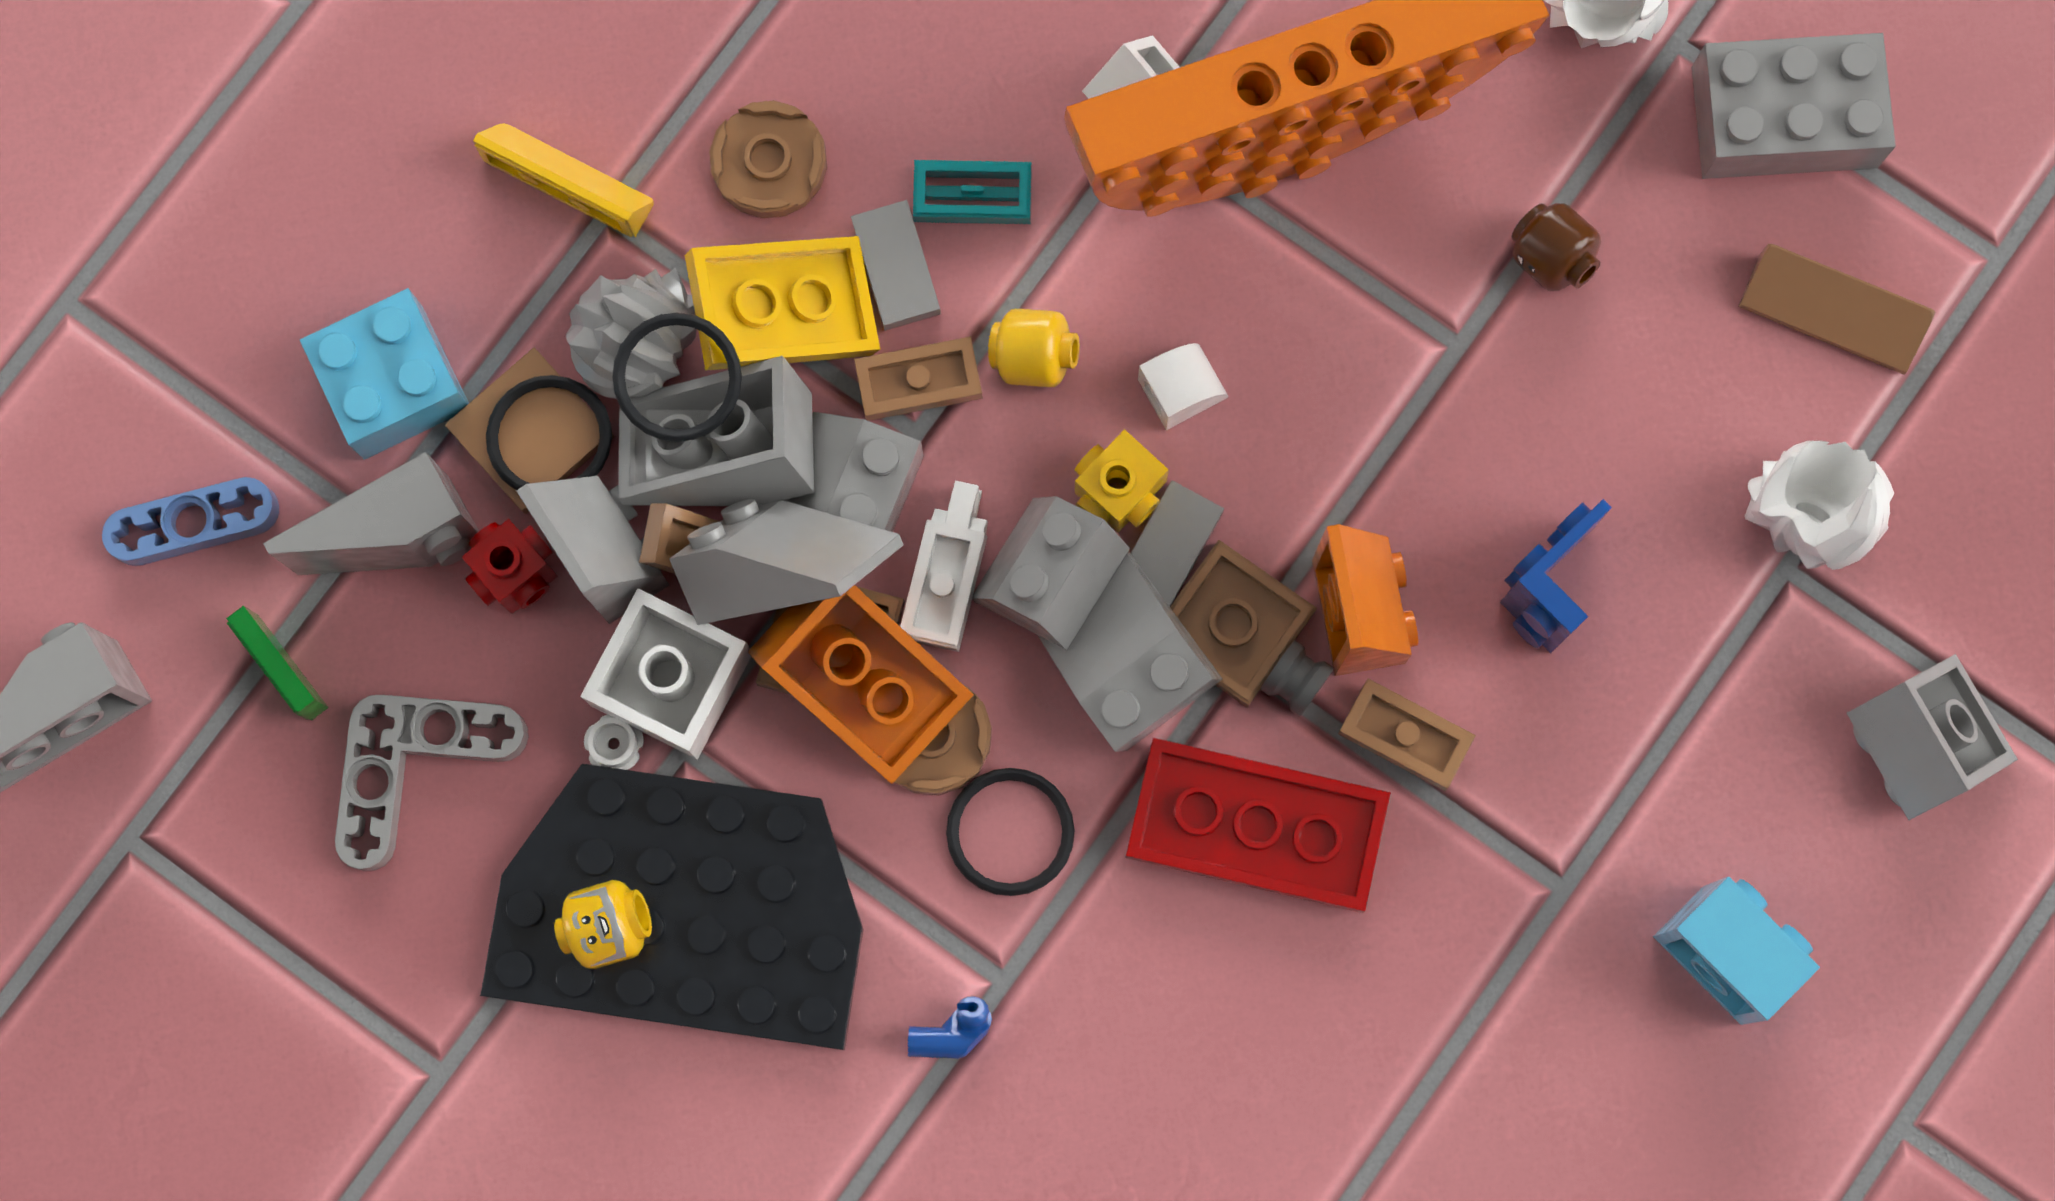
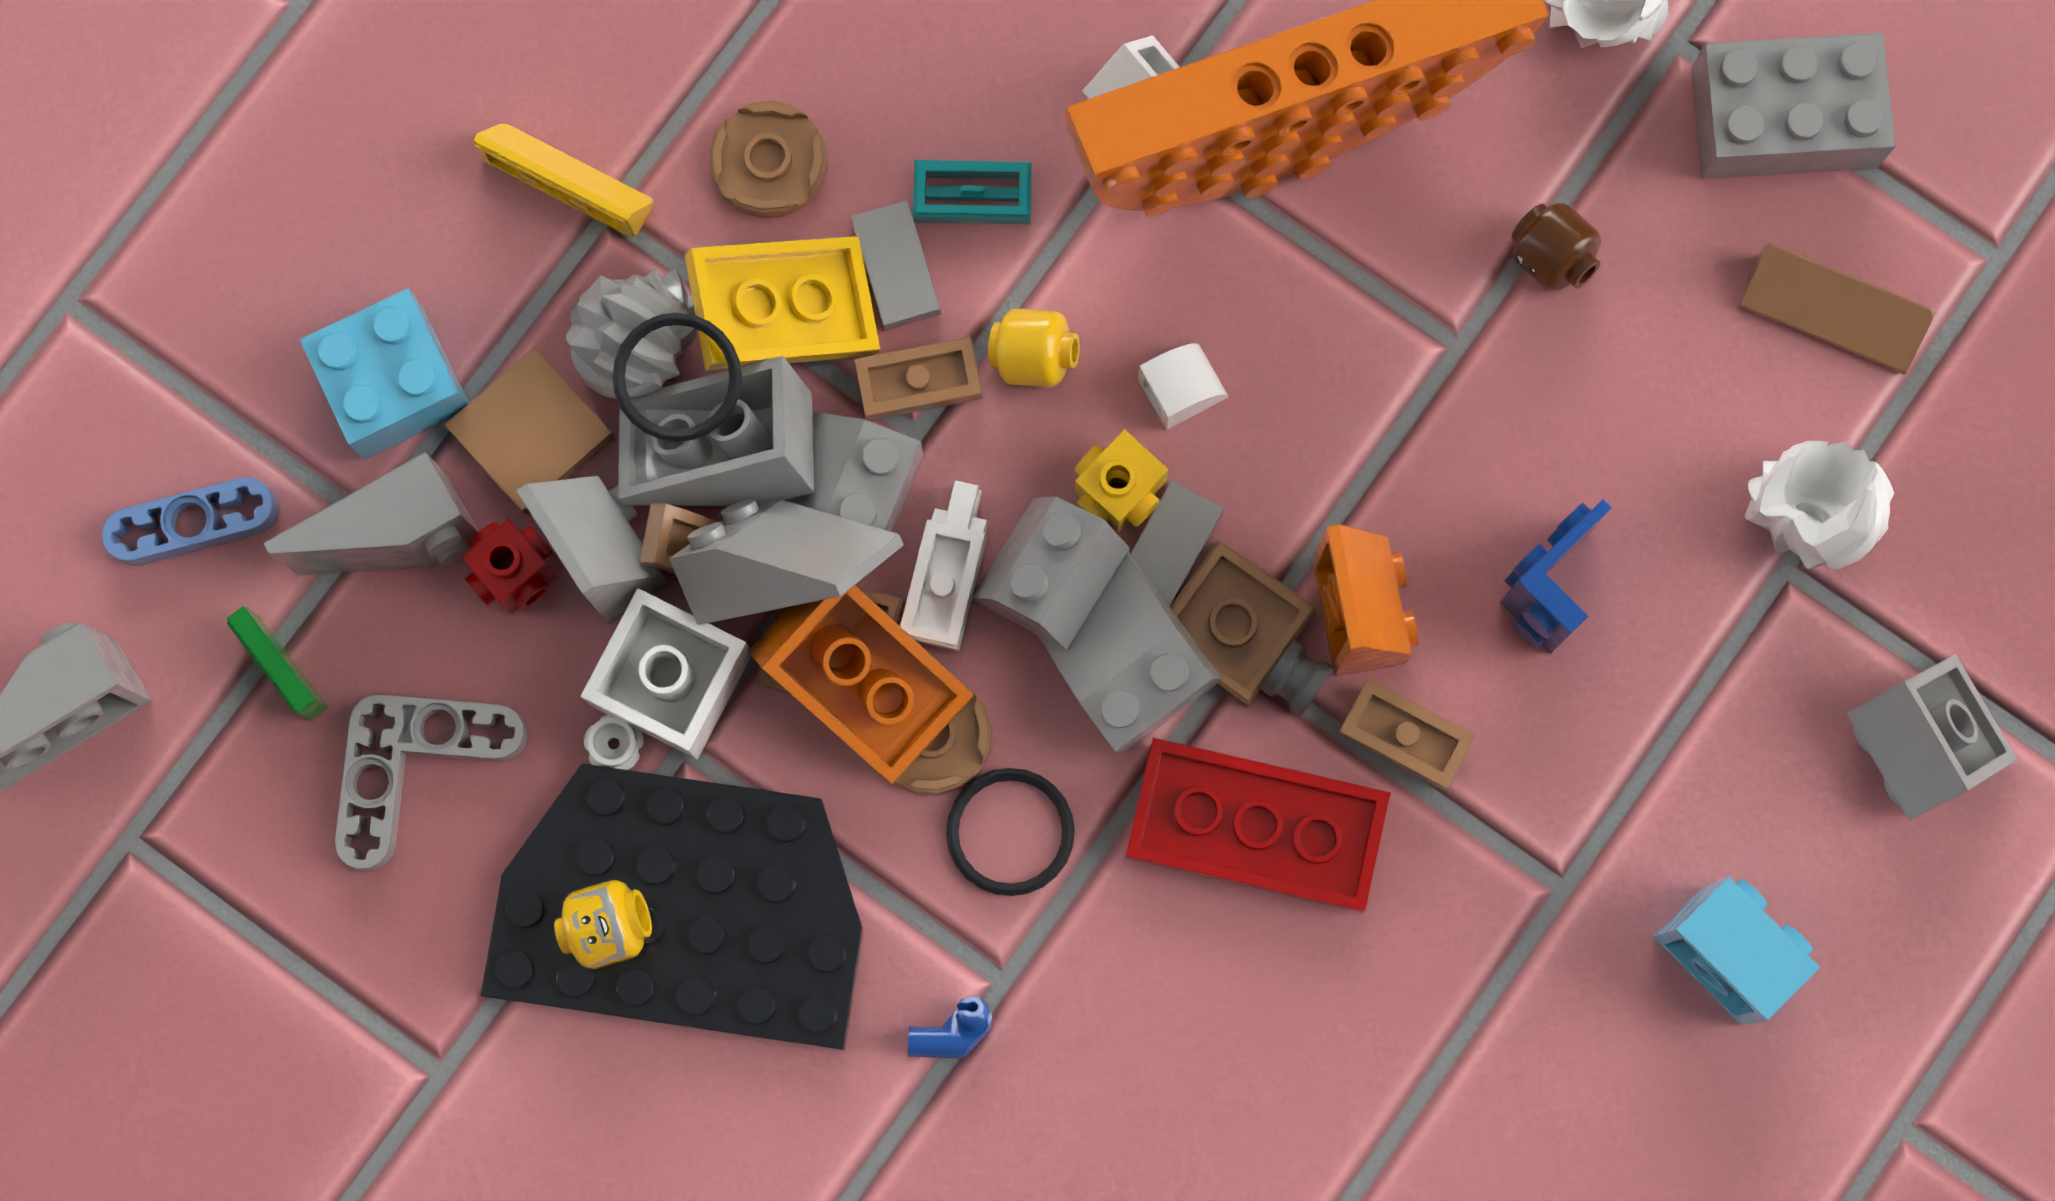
(547, 382): black tyre -> none

